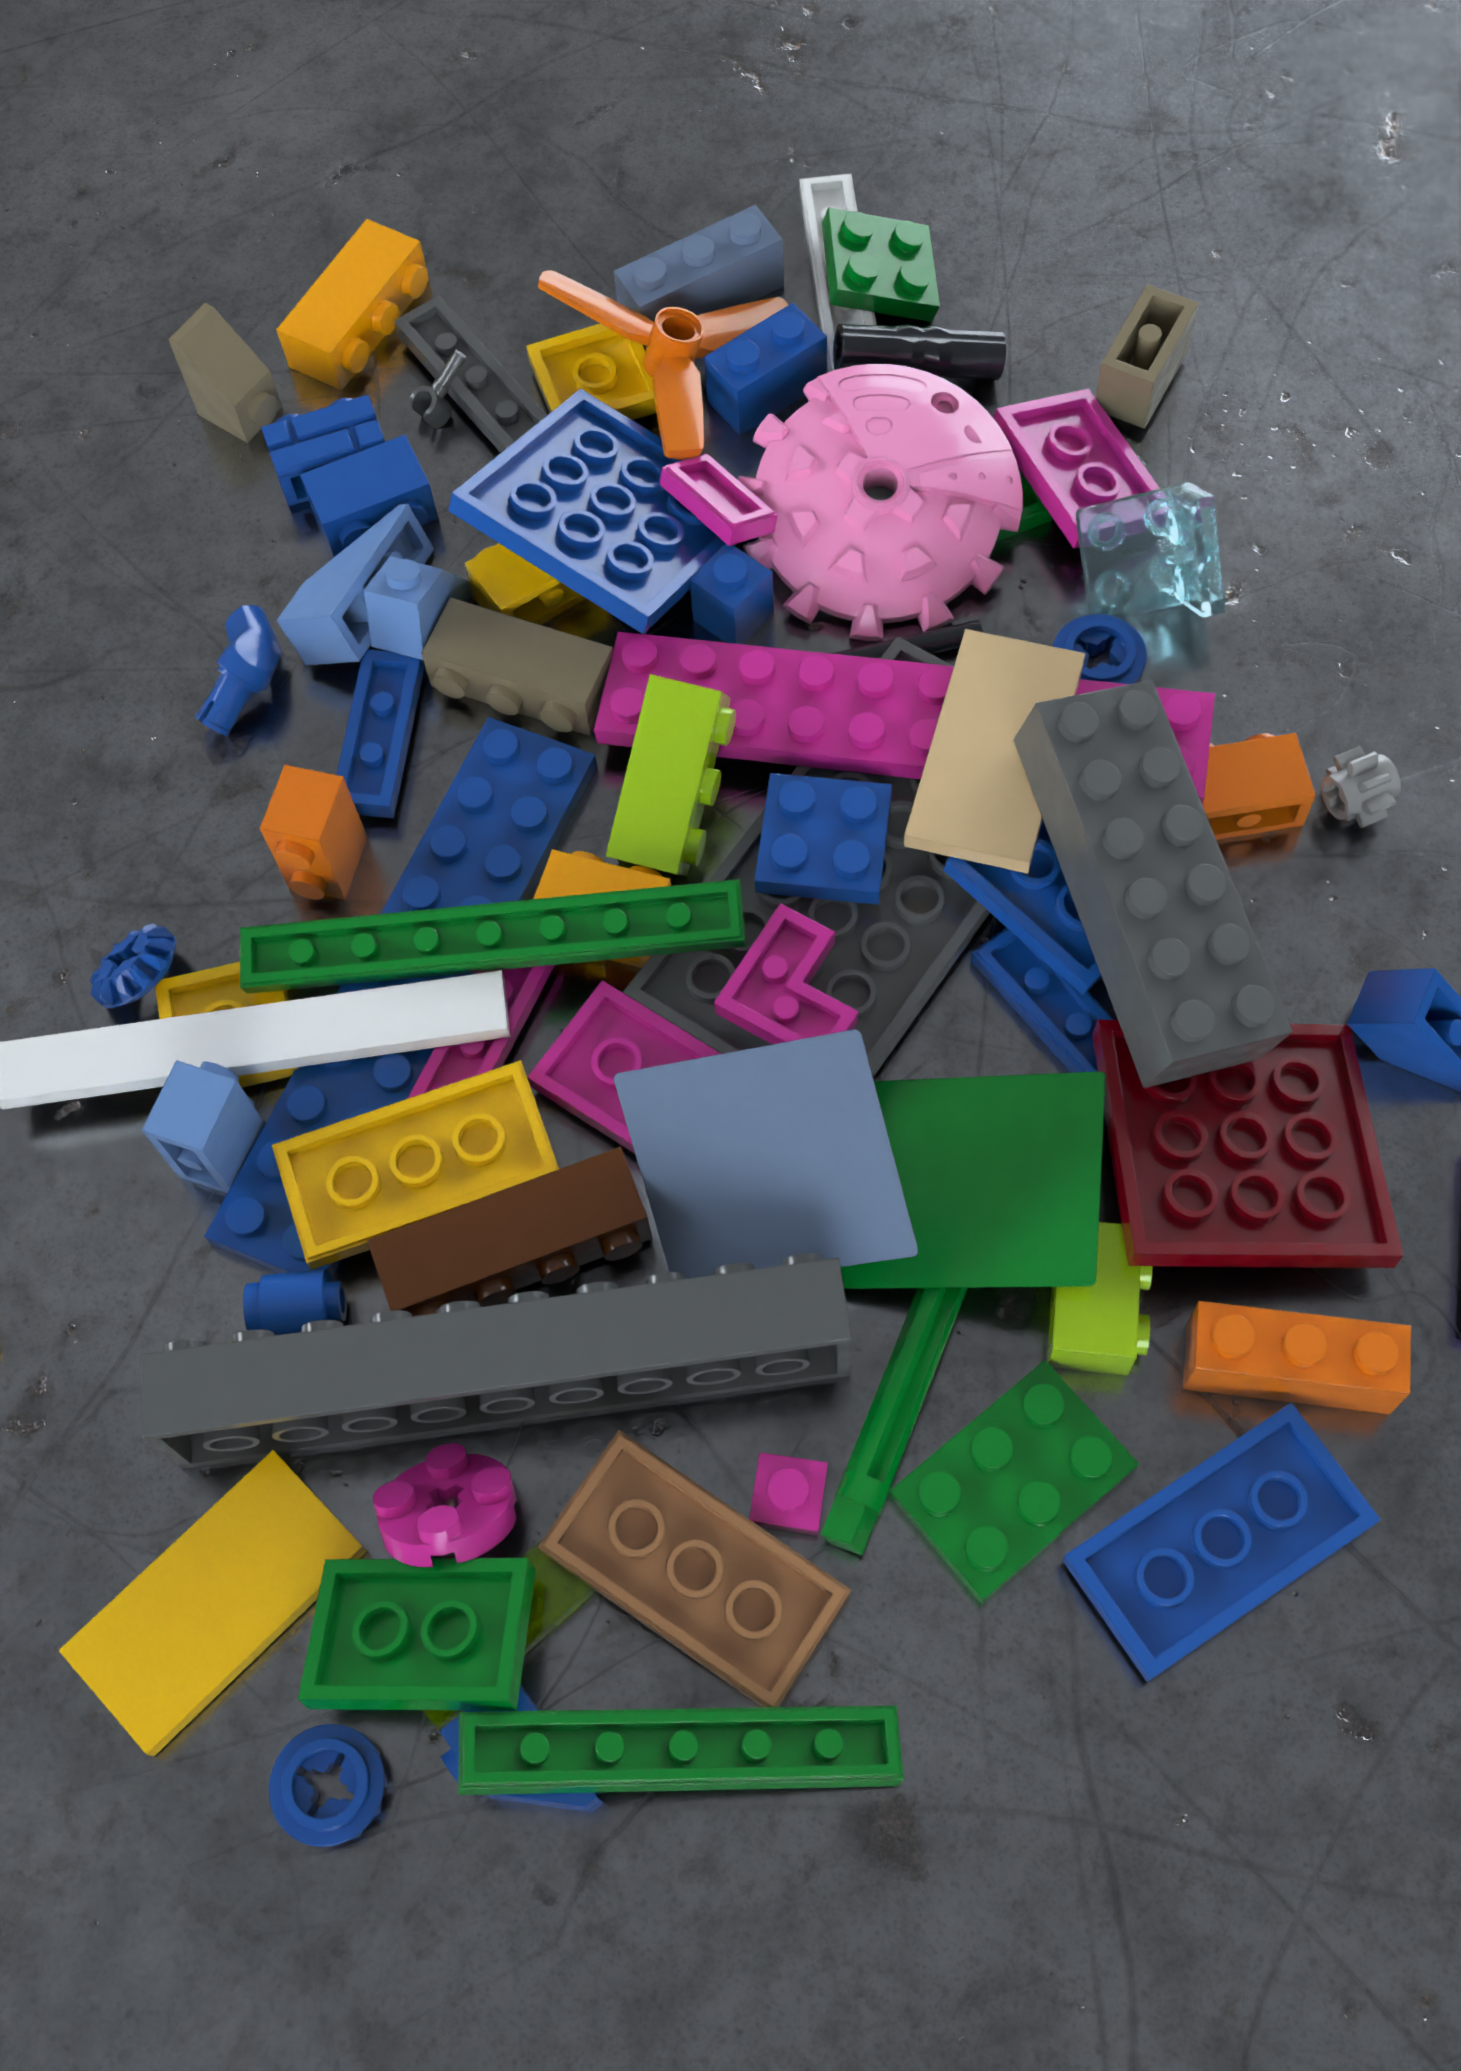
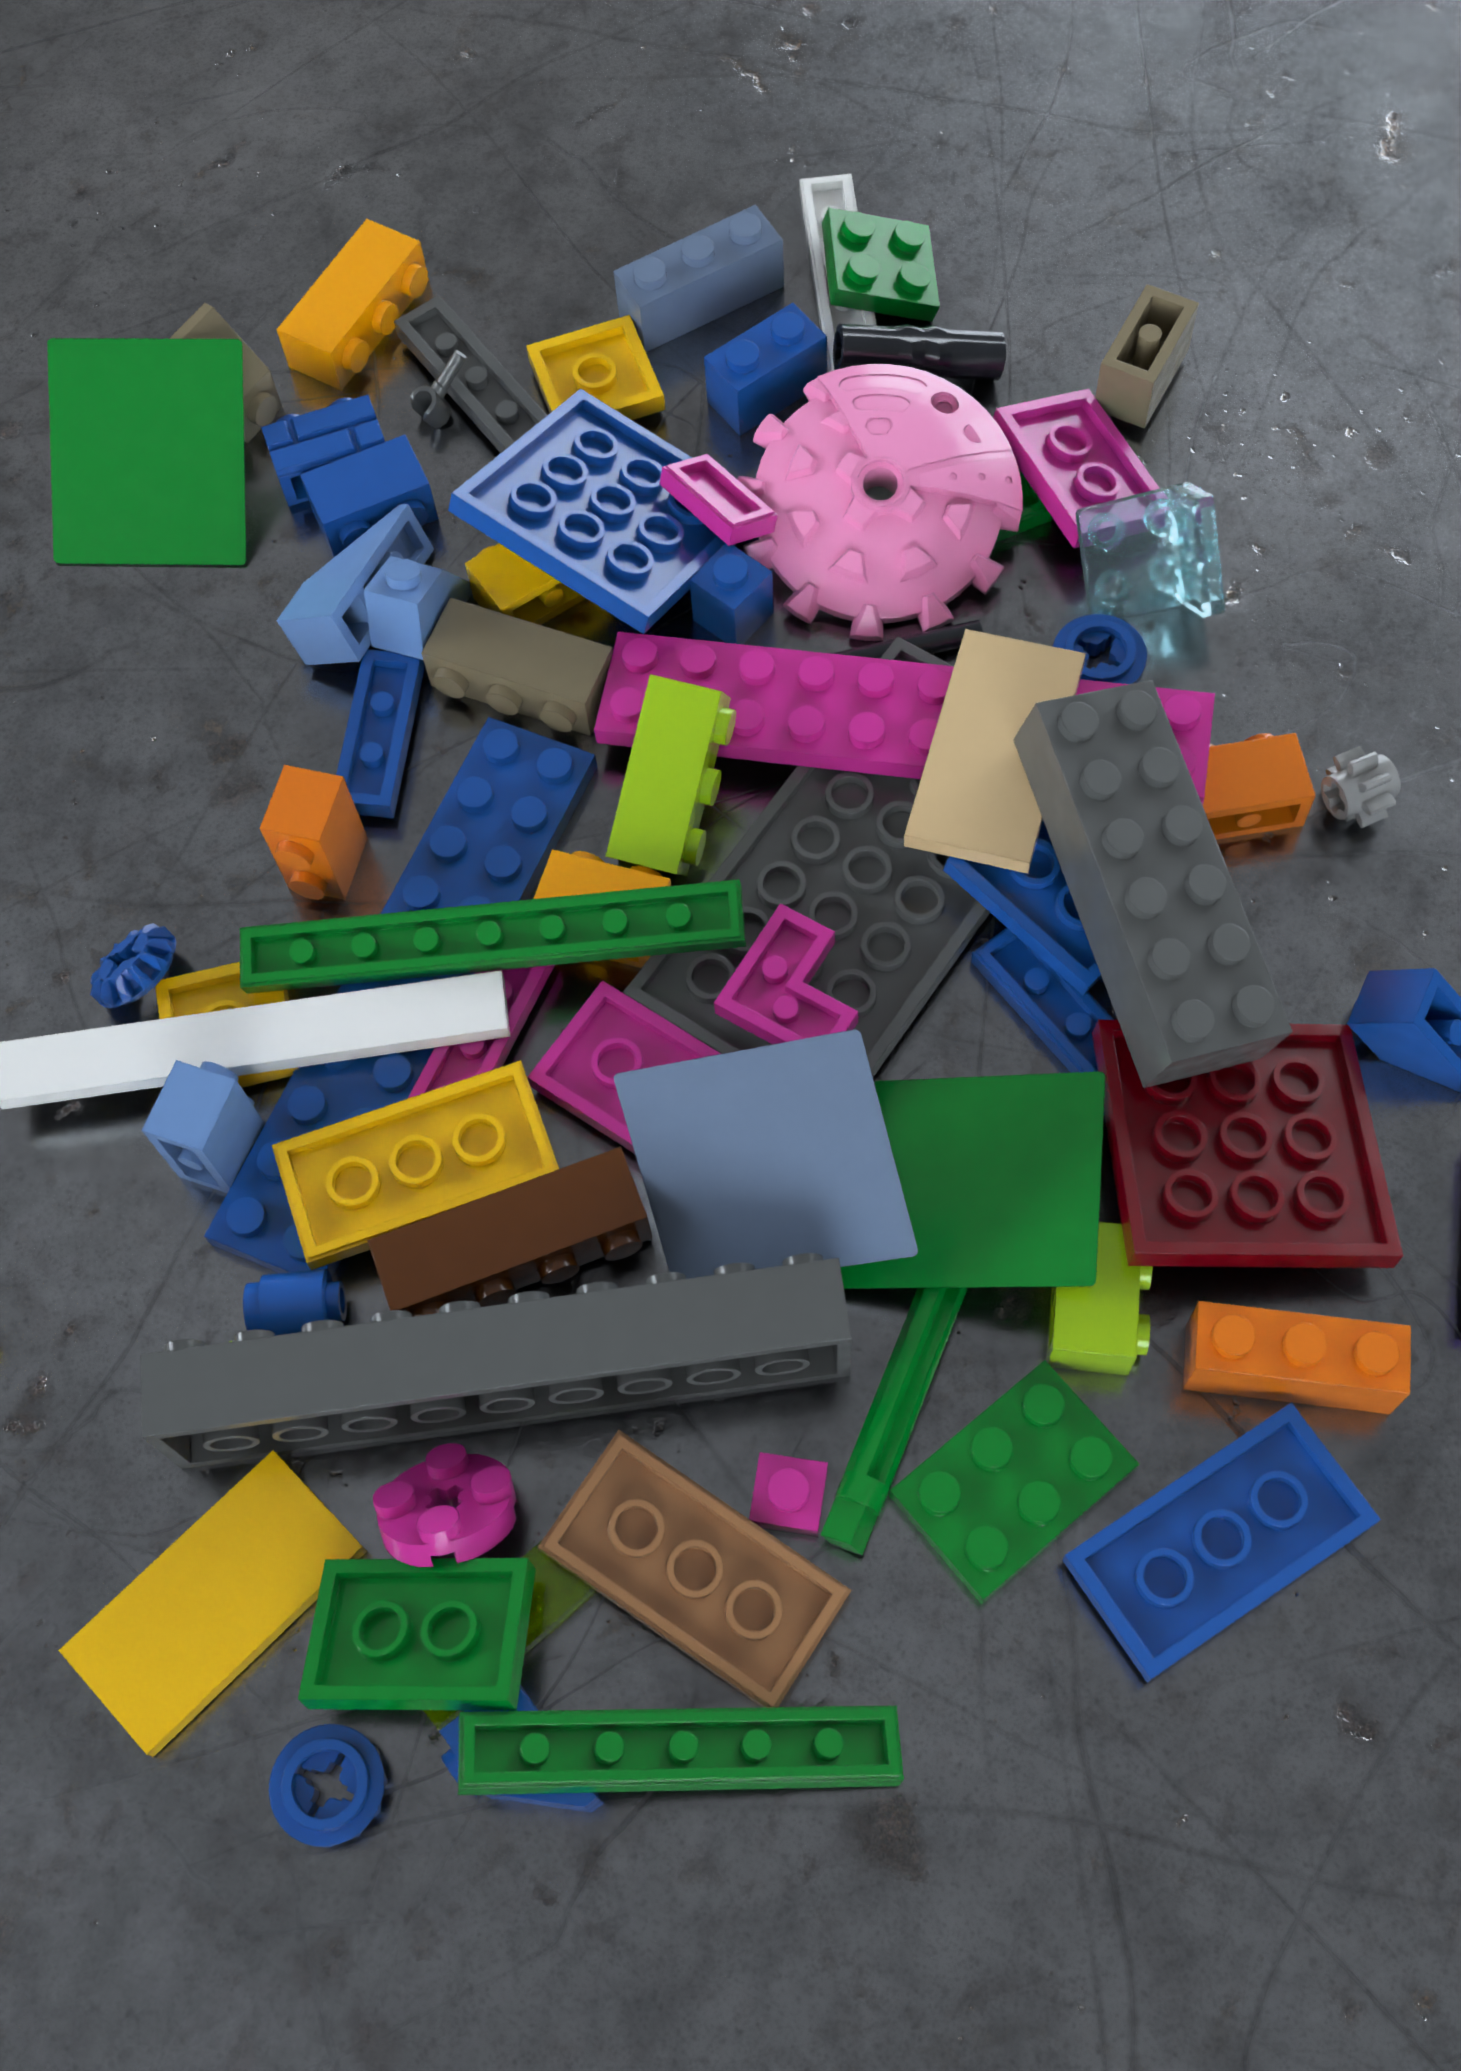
(147, 451): none -> green sticker
(244, 668): blue arm -> none
(671, 351): orange piece -> none
(823, 838): blue plate -> none

